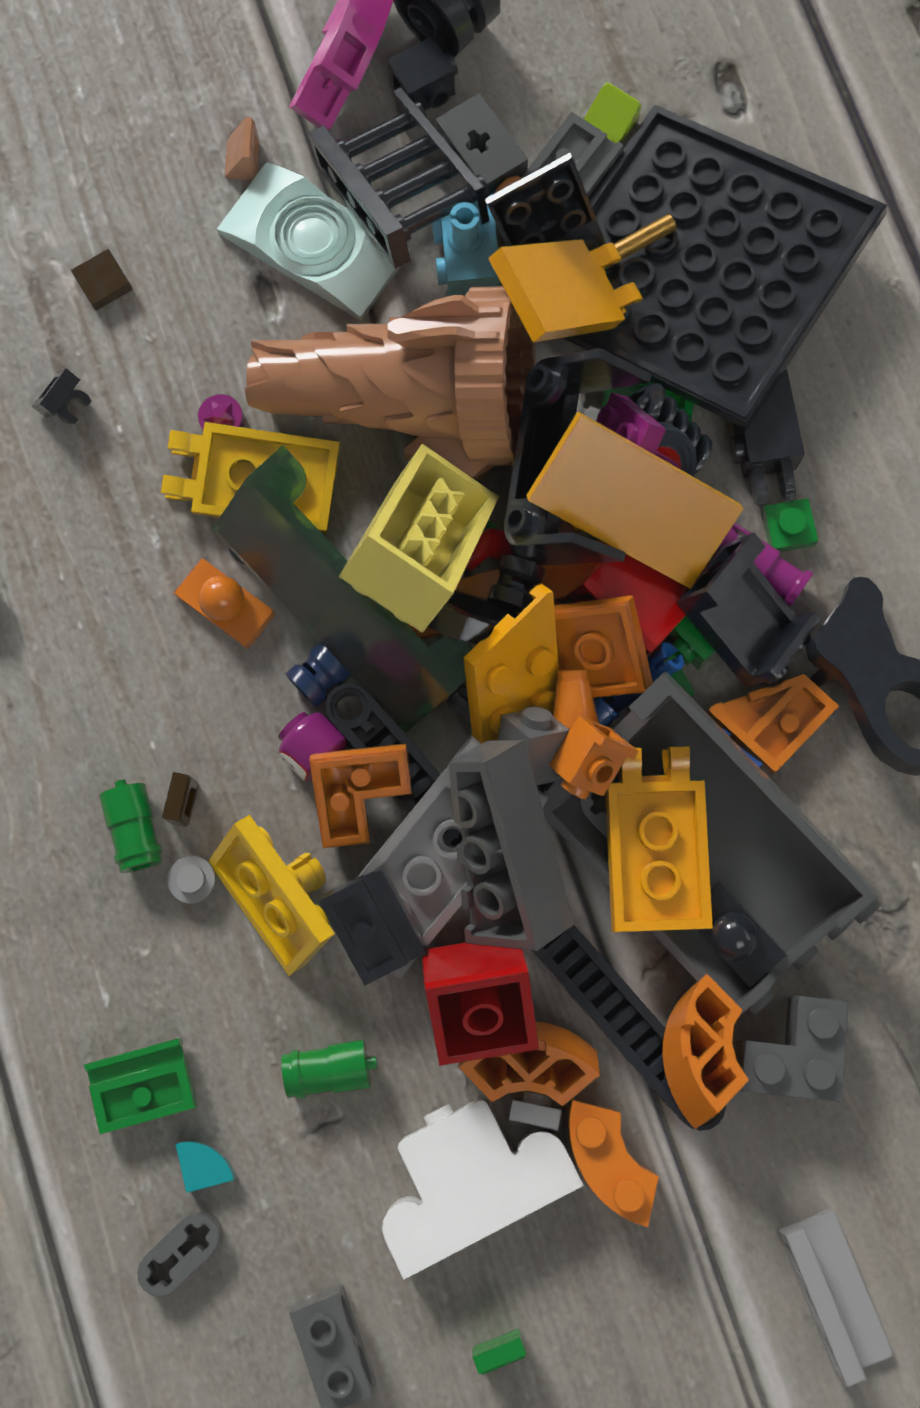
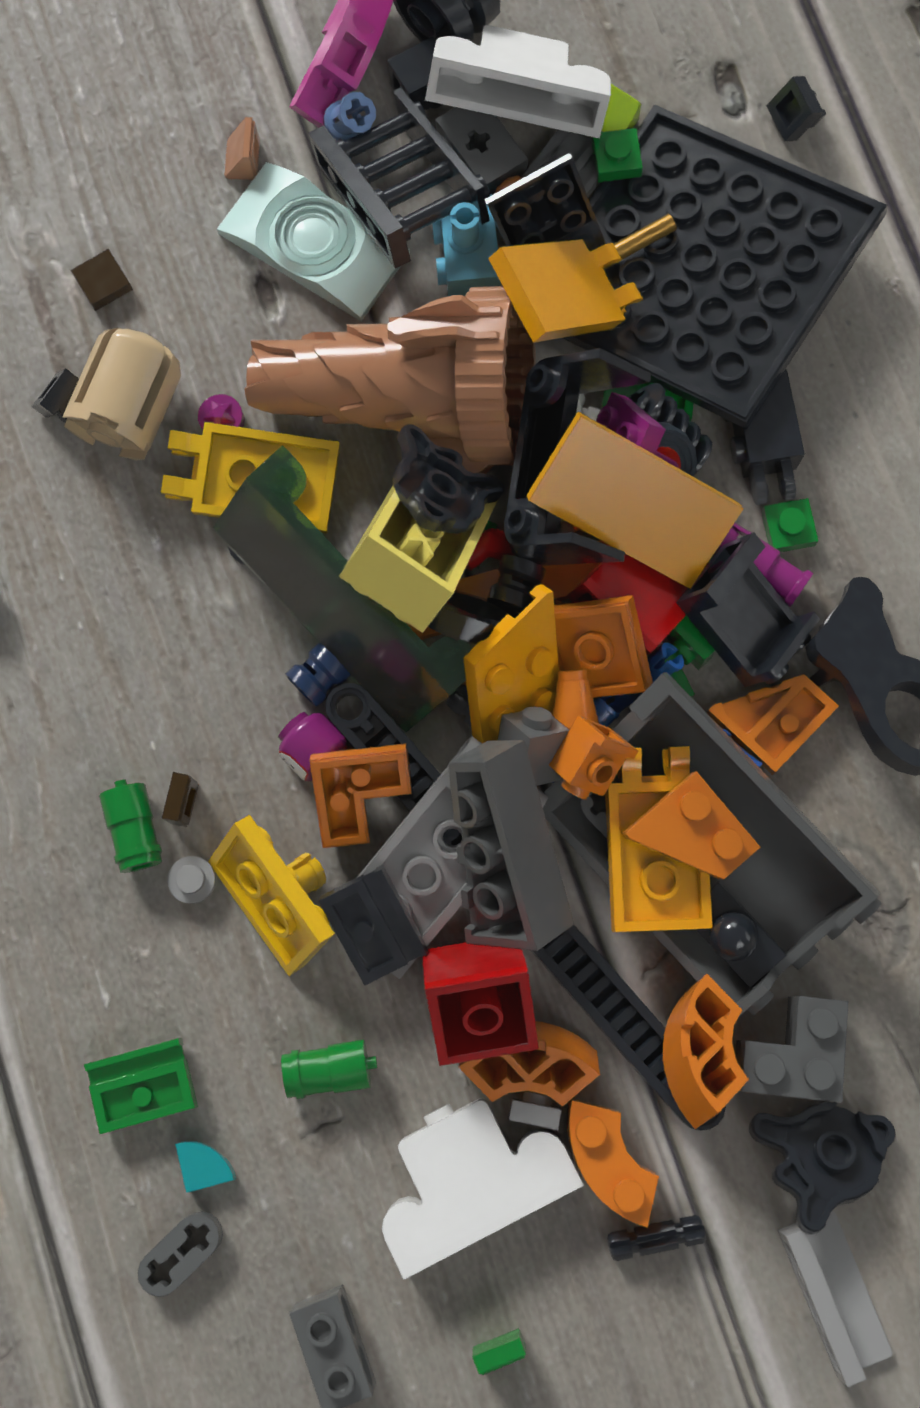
(123, 392): none -> tan cylinder
(224, 603): orange tile -> none
(353, 105): none -> medium blue bush
(438, 486): none -> black tile
(519, 80): none -> white brick
(617, 155): none -> green plate
(656, 1238): none -> black axle
(694, 829): none -> orange wing
(795, 108): none -> black tile
(827, 1157): none -> black tile

